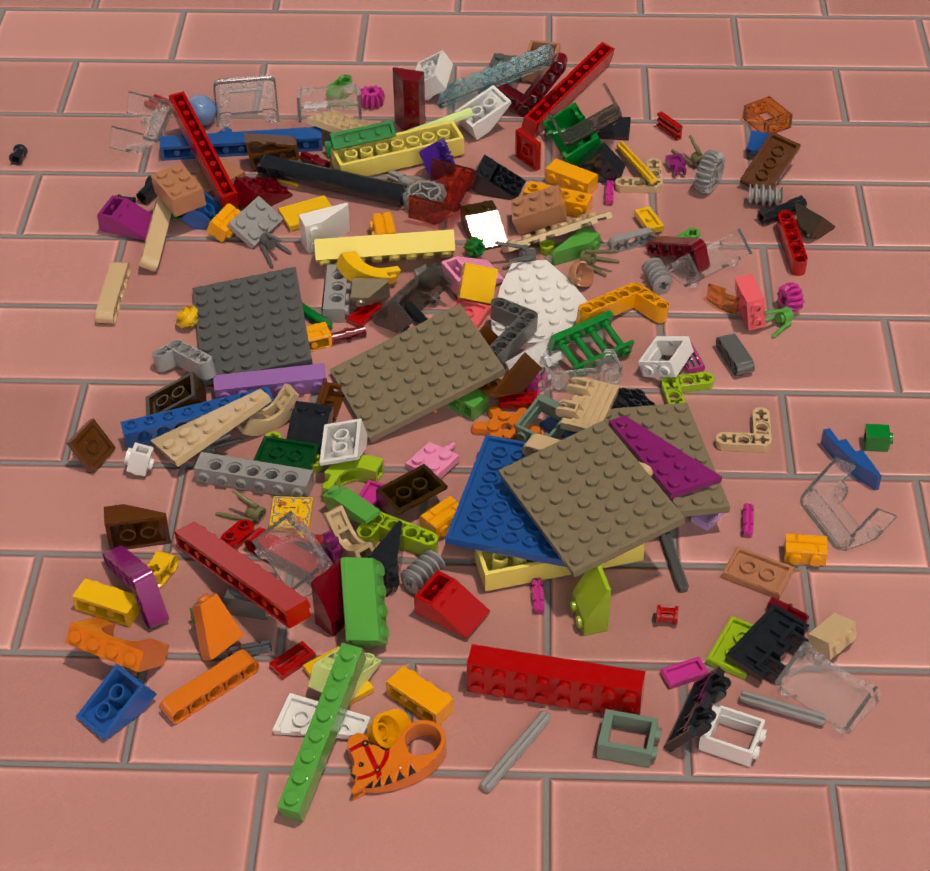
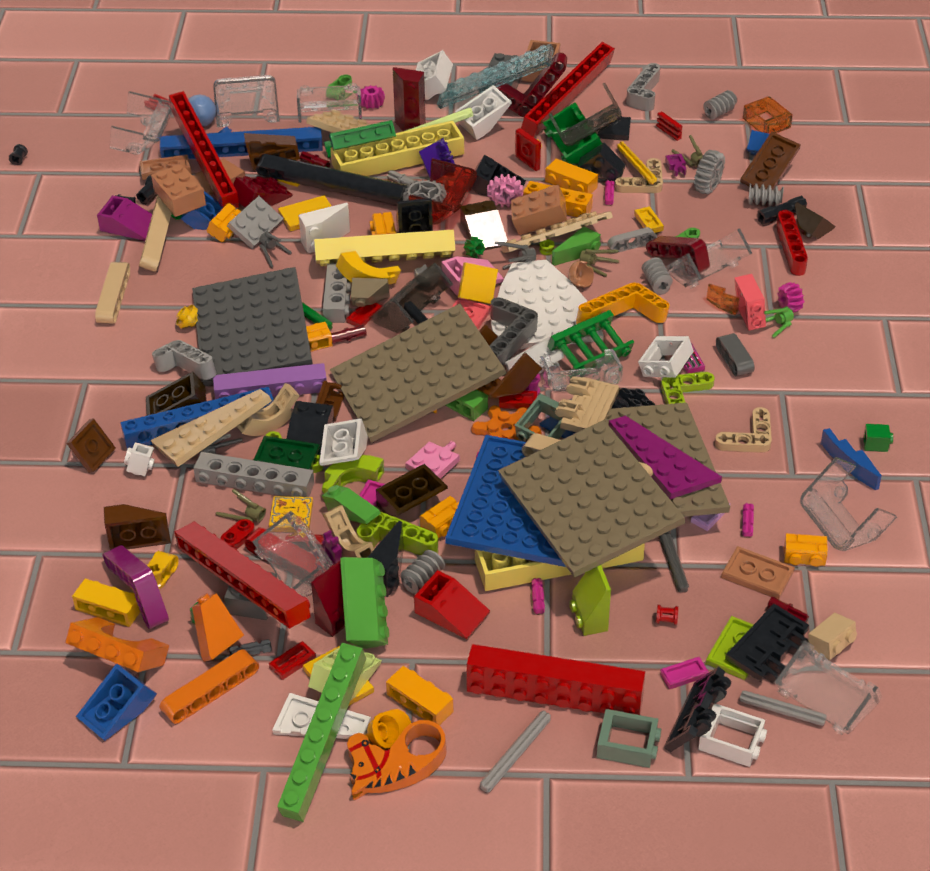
(152, 166): none -> nougat tile
(414, 216): none -> black slope
(504, 189): none -> bright pink gear
(639, 92): none -> light grey beam
(720, 104): none -> light grey piece

